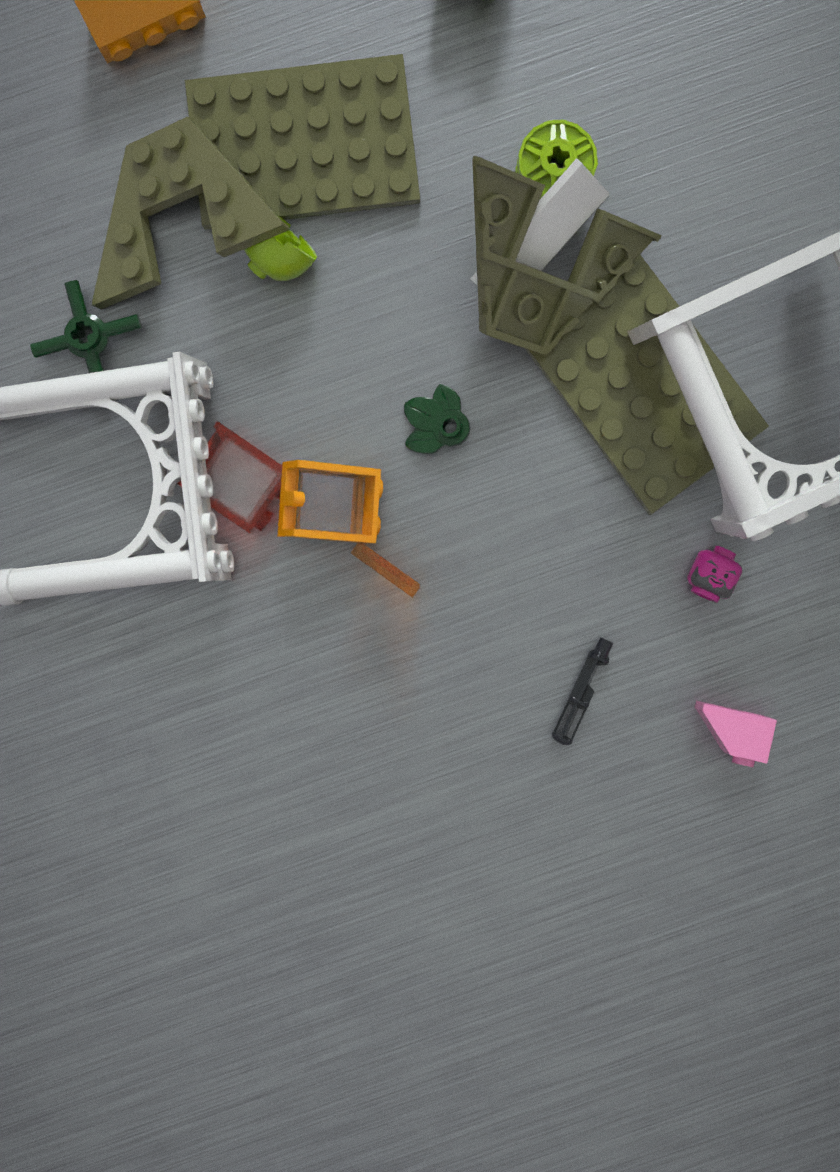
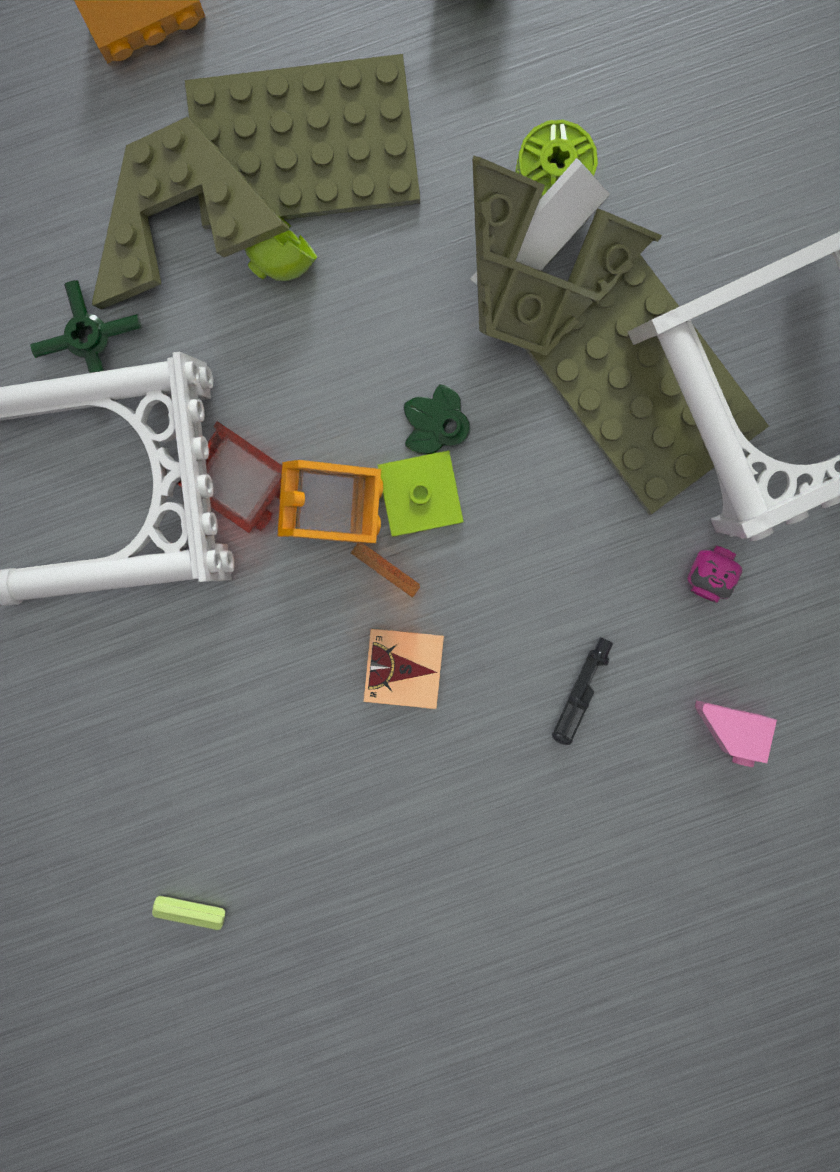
(188, 912): none -> yellowish green axle
(403, 668): none -> light nougat tile
(420, 493): none -> lime plate

